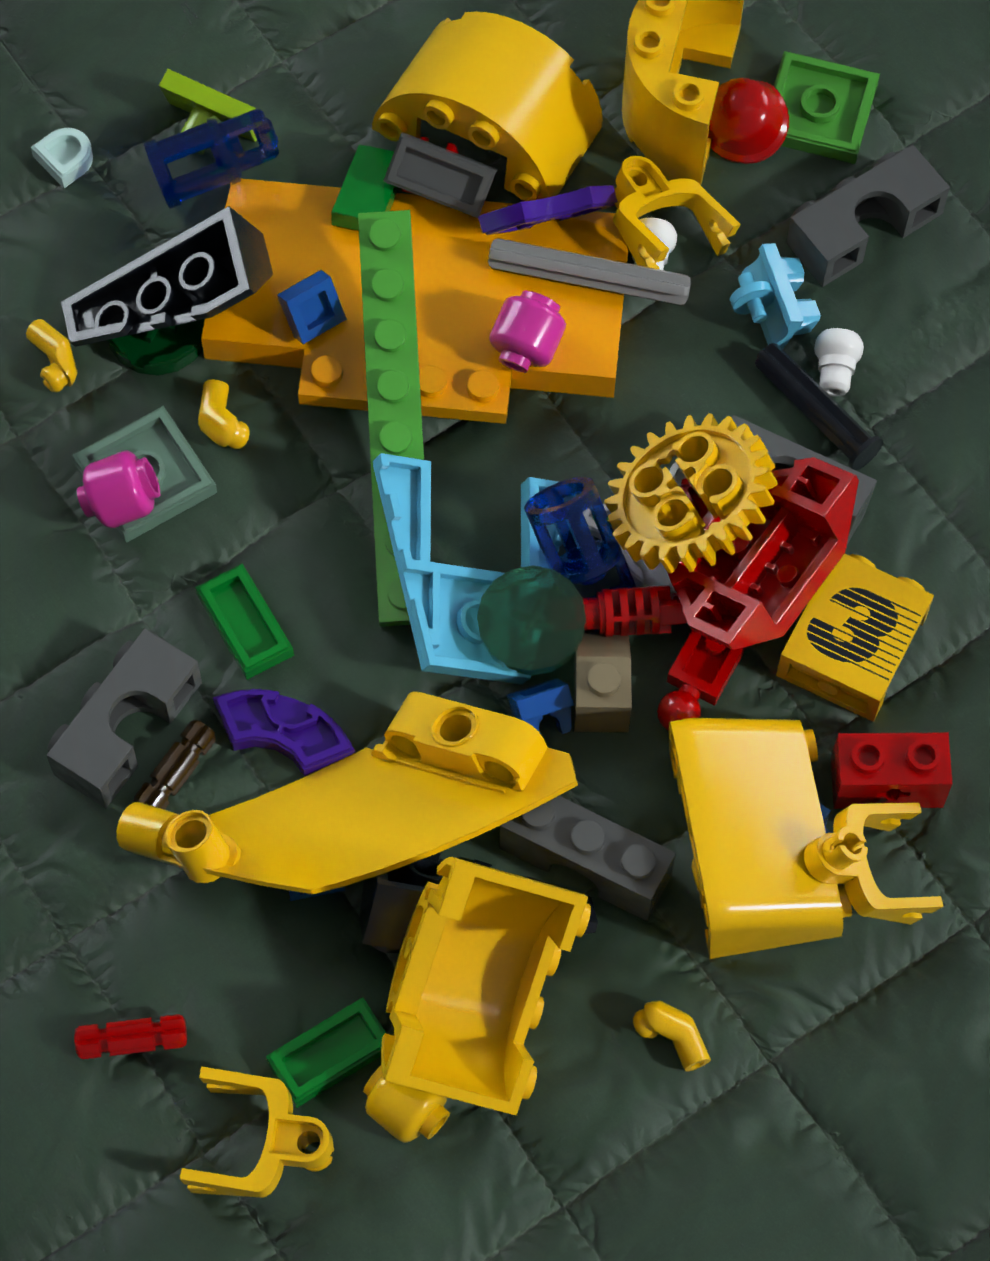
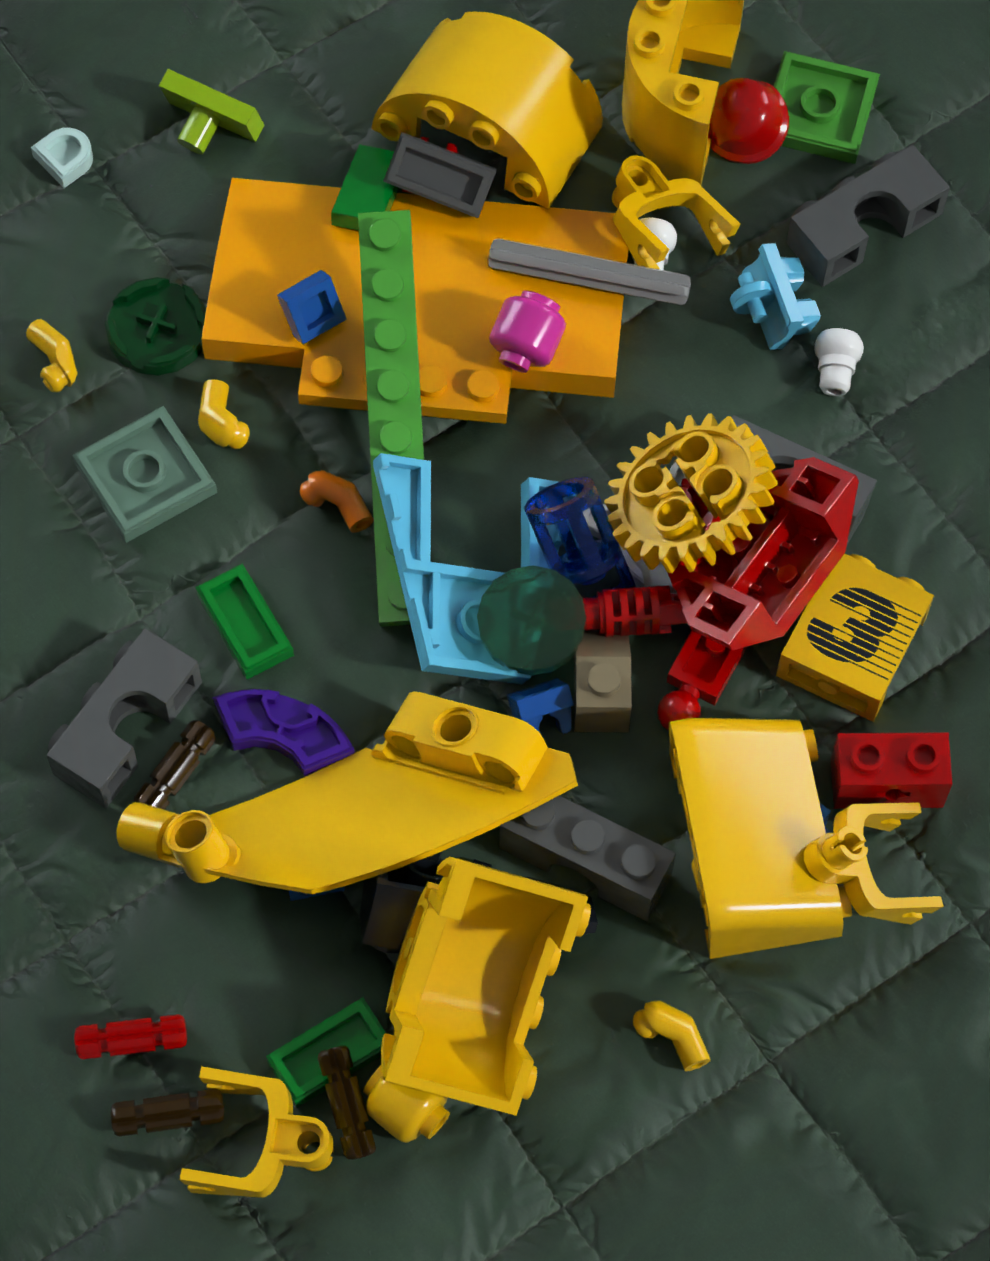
(118, 489): dark pink head -> none
(167, 1112): none -> dark brown axle
(173, 283): black wedge -> none
(226, 148): clear blue piece -> none
(343, 493): none -> orange arm
(346, 1102): none -> dark brown axle
(561, 207): dark purple tile -> none
(818, 406): black axle -> none

